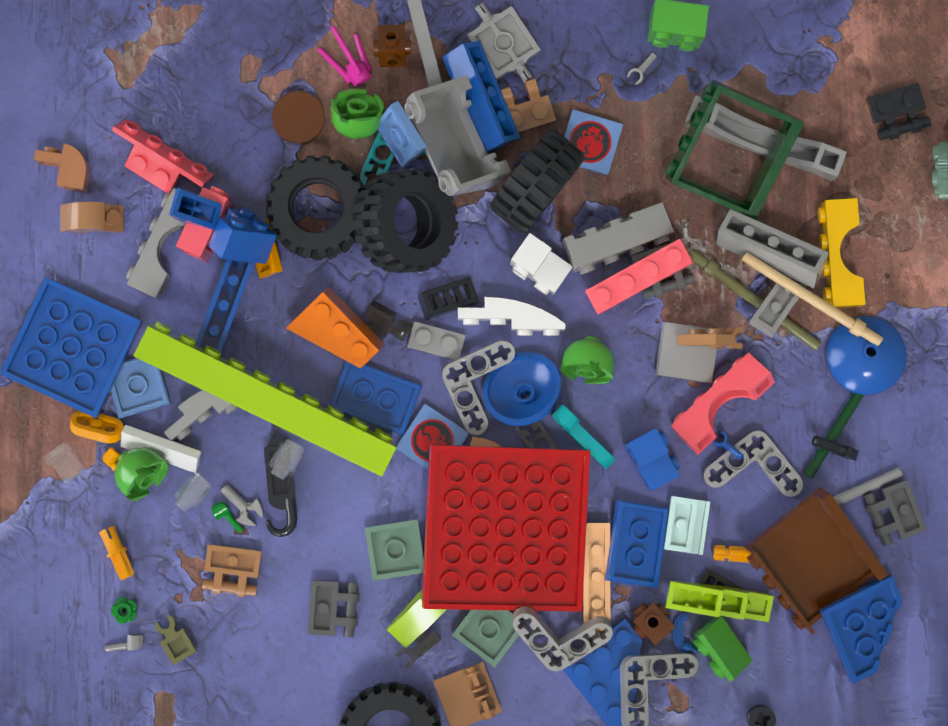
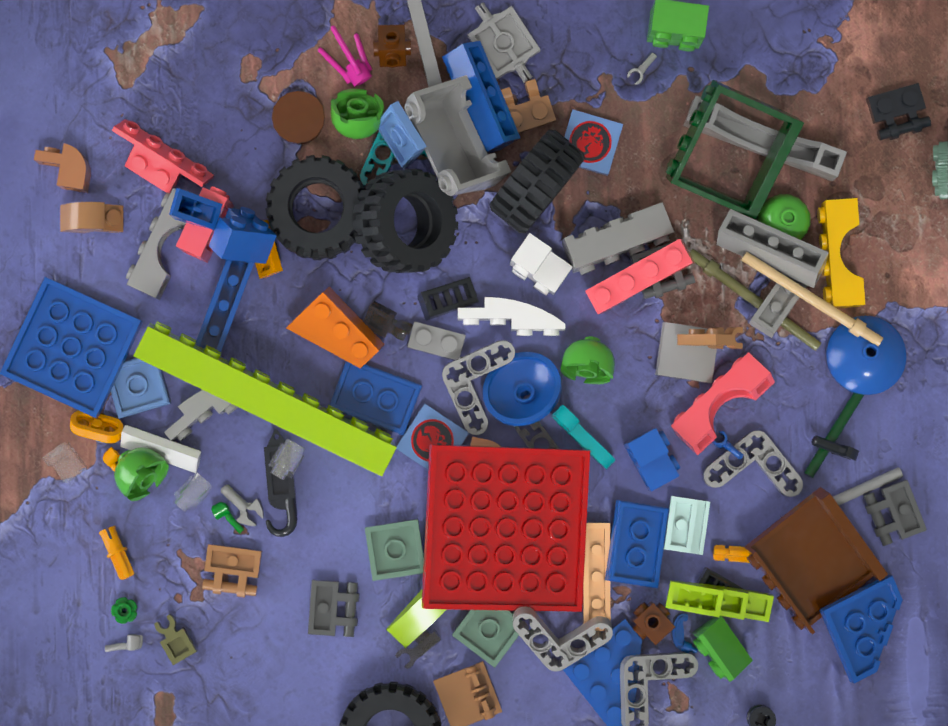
(786, 214): none -> bright green cylinder

